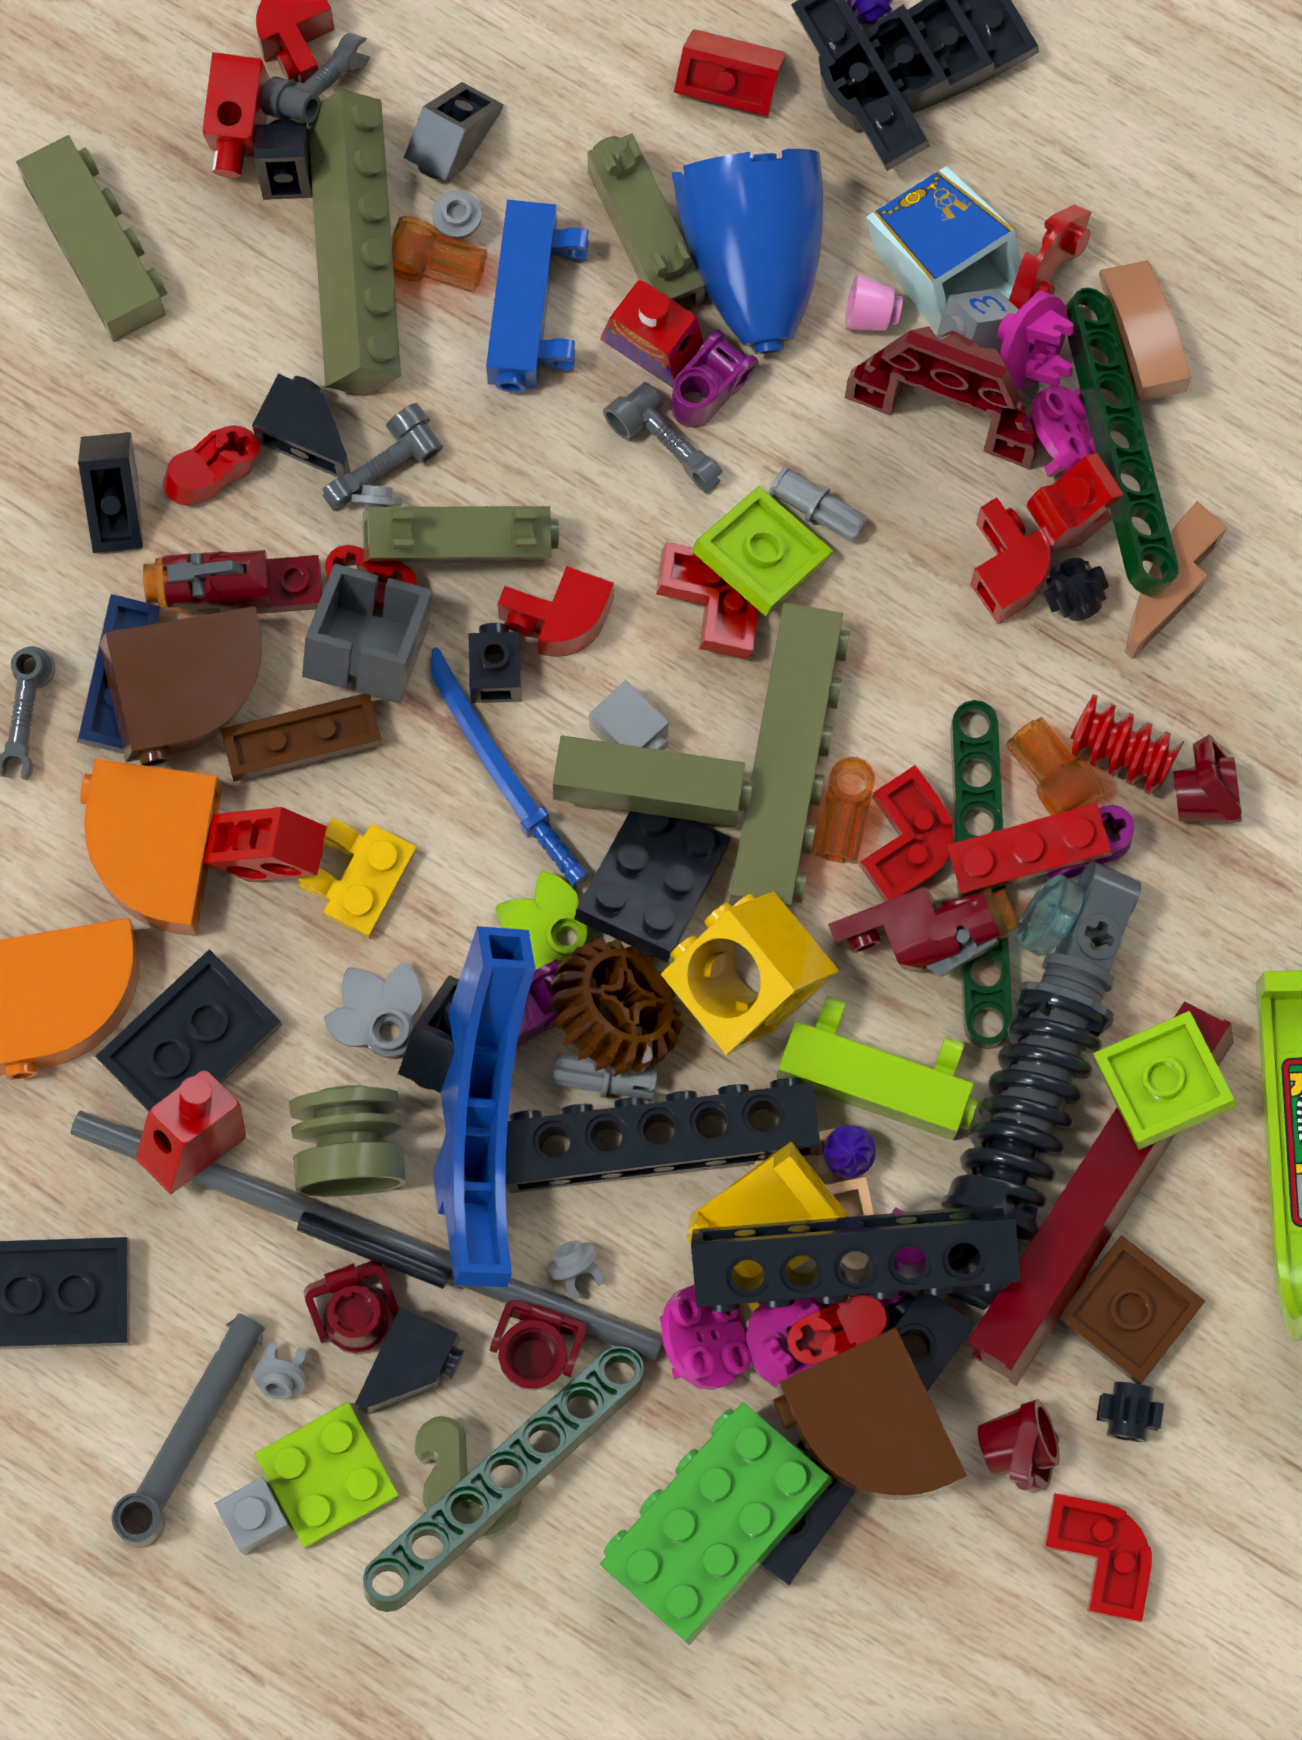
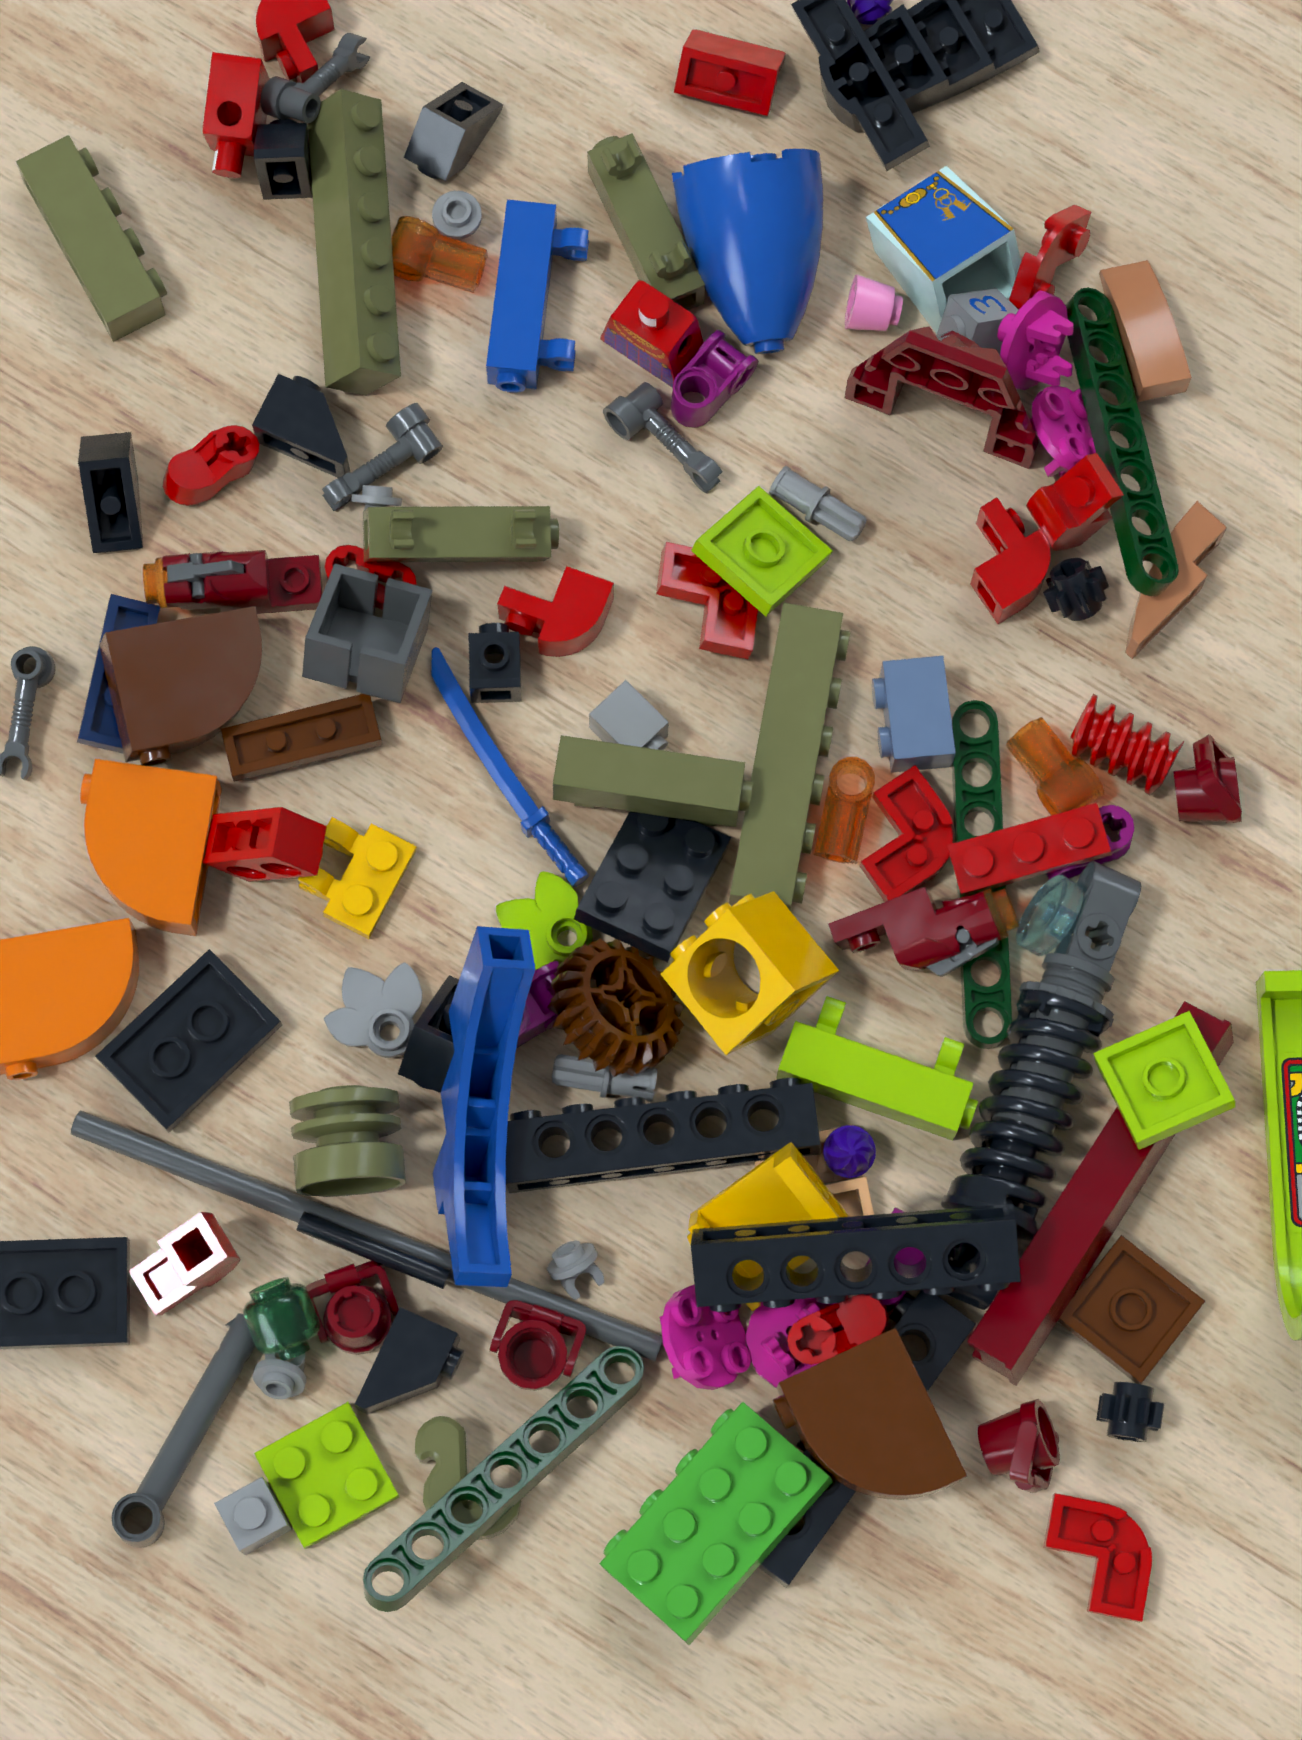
(188, 1260): none -> brick
(199, 1126): red torso -> none
(281, 1318): none -> clear green head
(915, 714): none -> sand blue brick

